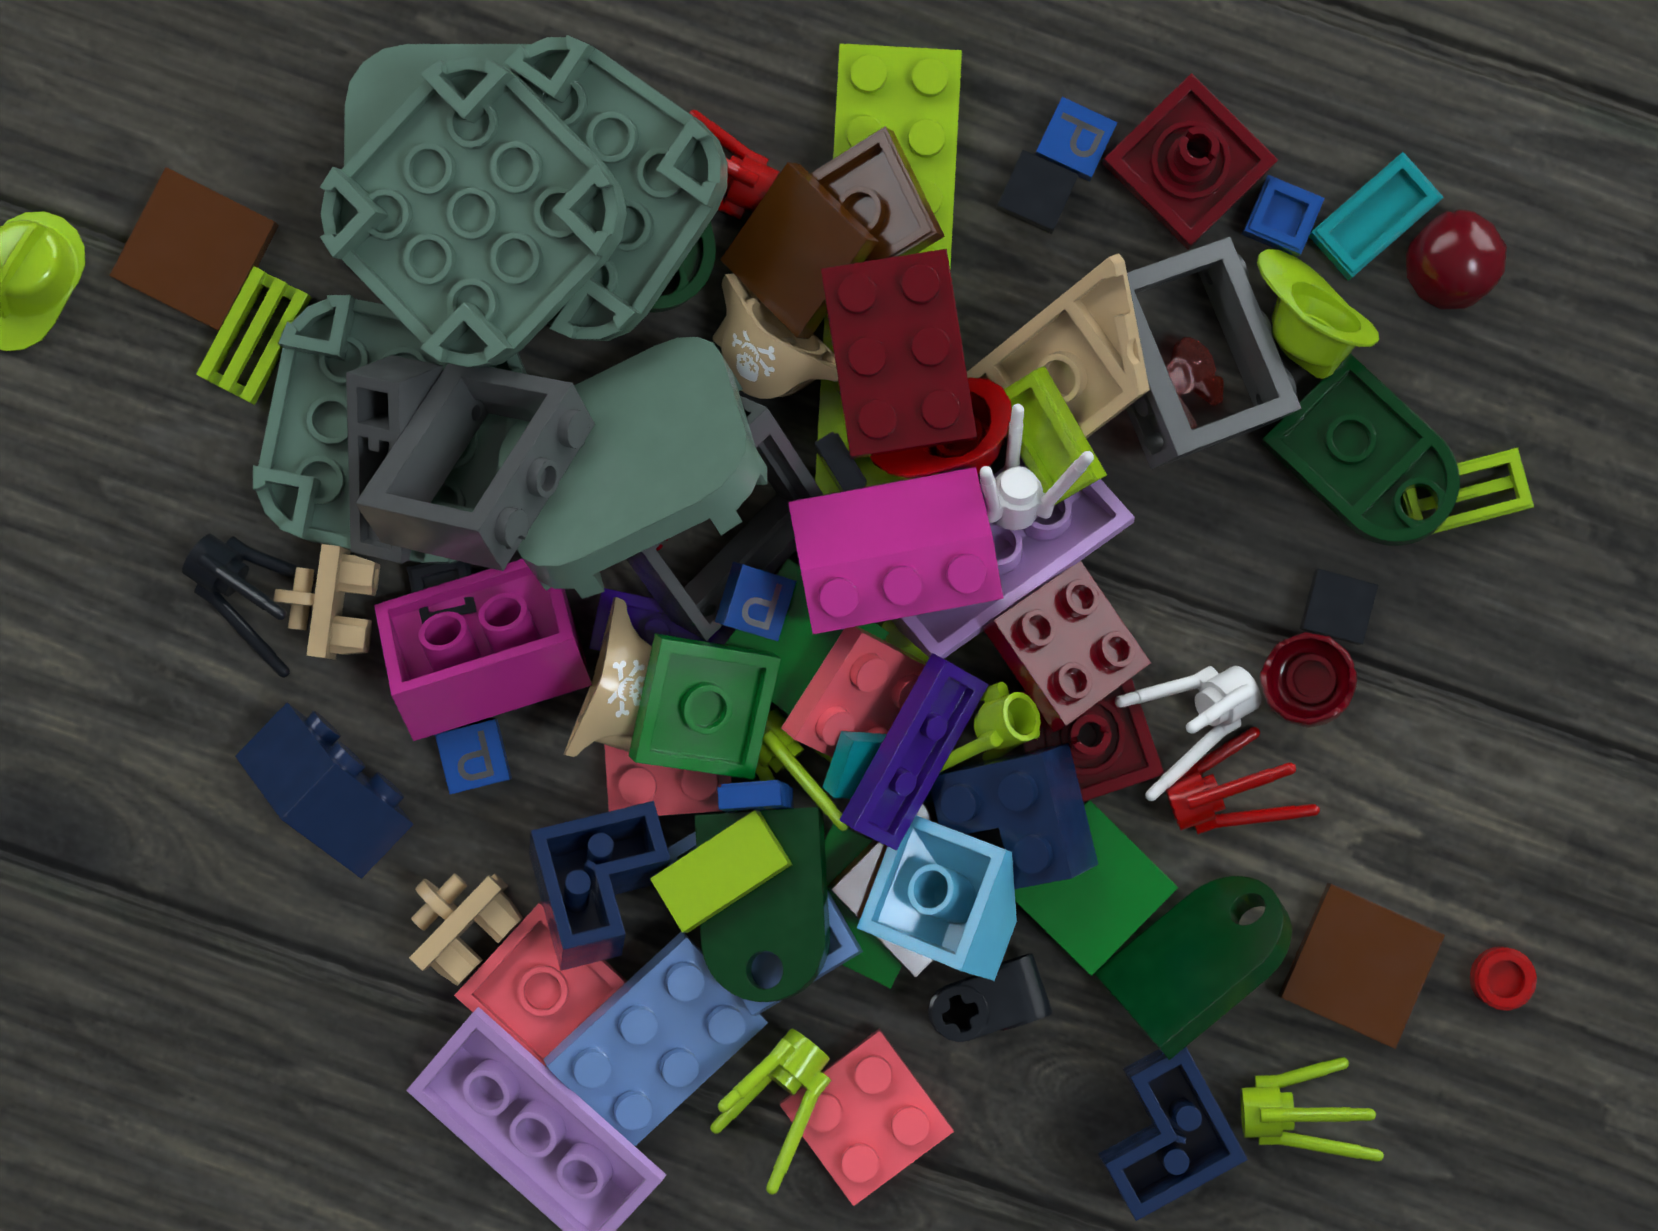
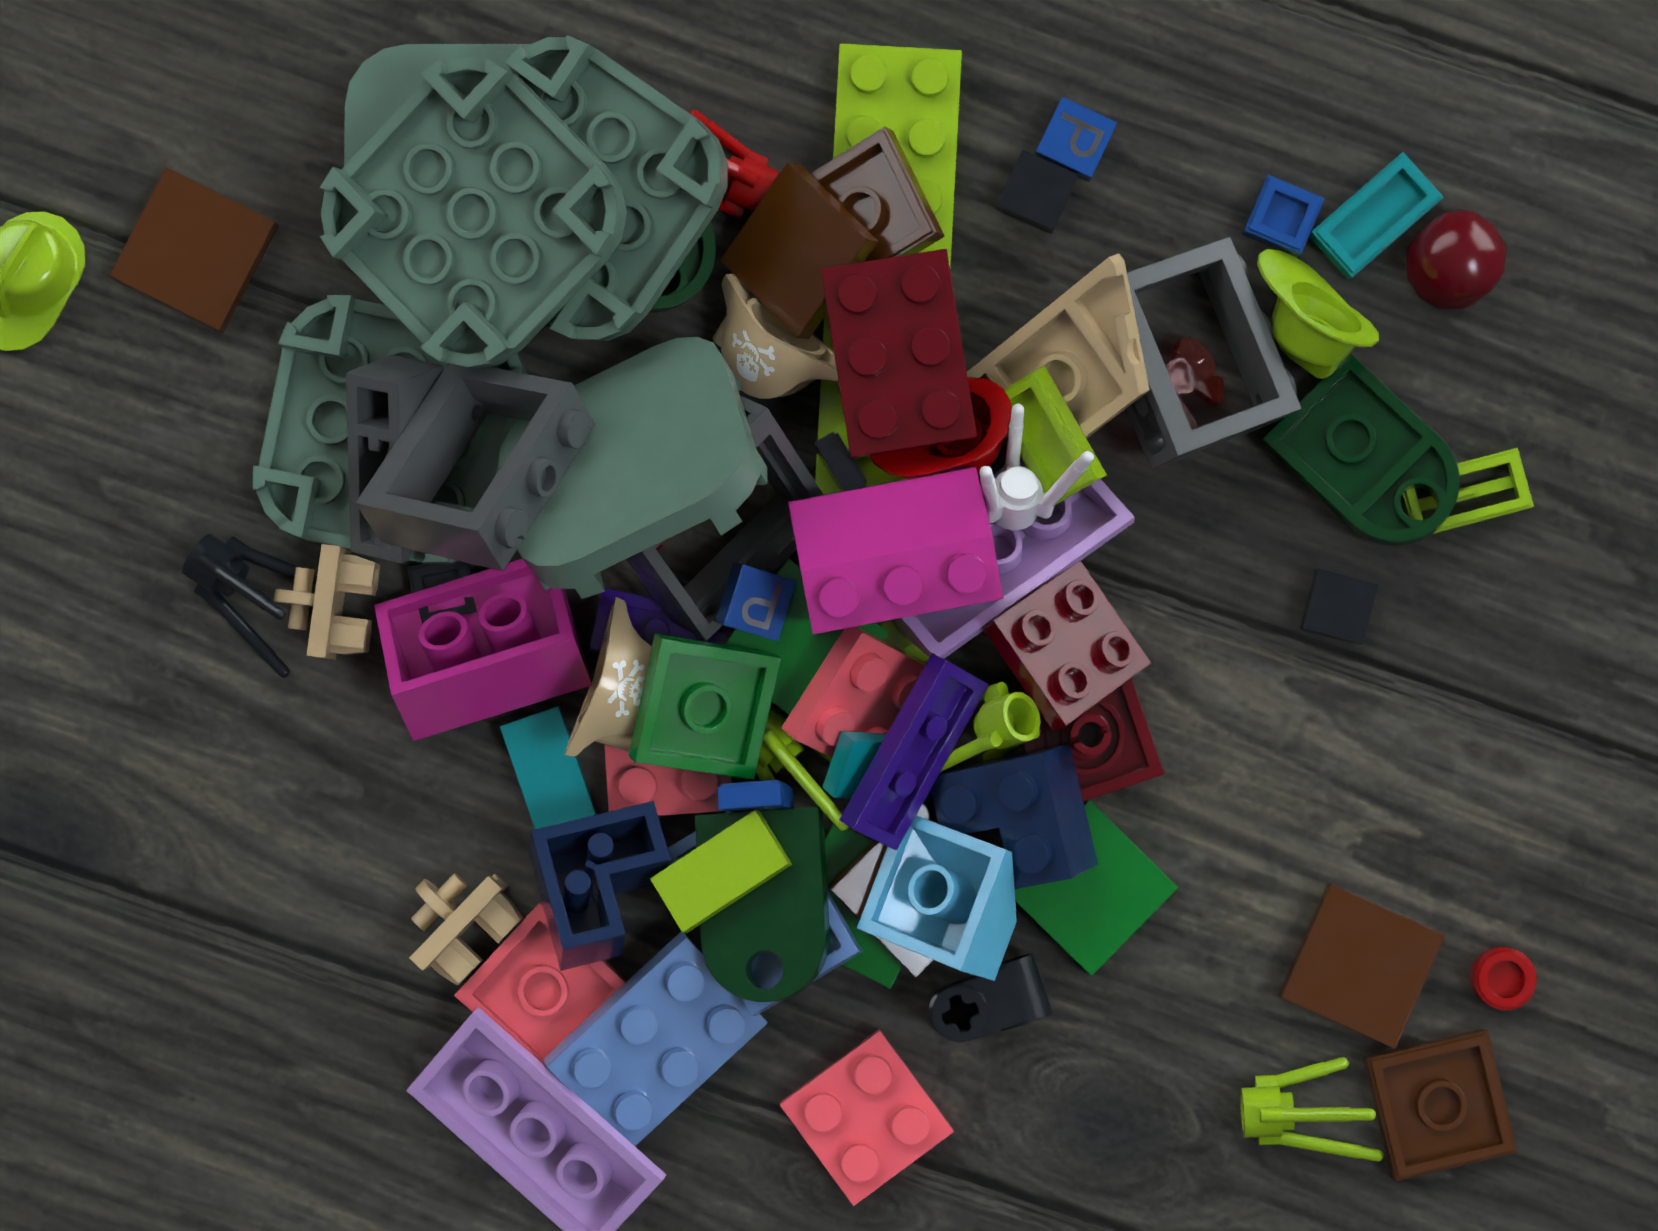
(232, 325): lime tile -> none
(322, 791): dark blue brick -> none
(473, 756): blue tile -> none
(548, 779): none -> teal tile
(792, 1065): lime plant -> none
(1181, 1146): dark blue brick -> none
(1189, 161): dark red plate -> none
(1198, 798): red plant -> none
(1199, 960): dark green tile -> none
(1220, 703): white plant -> none
(1308, 679): dark red hair -> none
(1439, 1104): none -> reddish brown tile

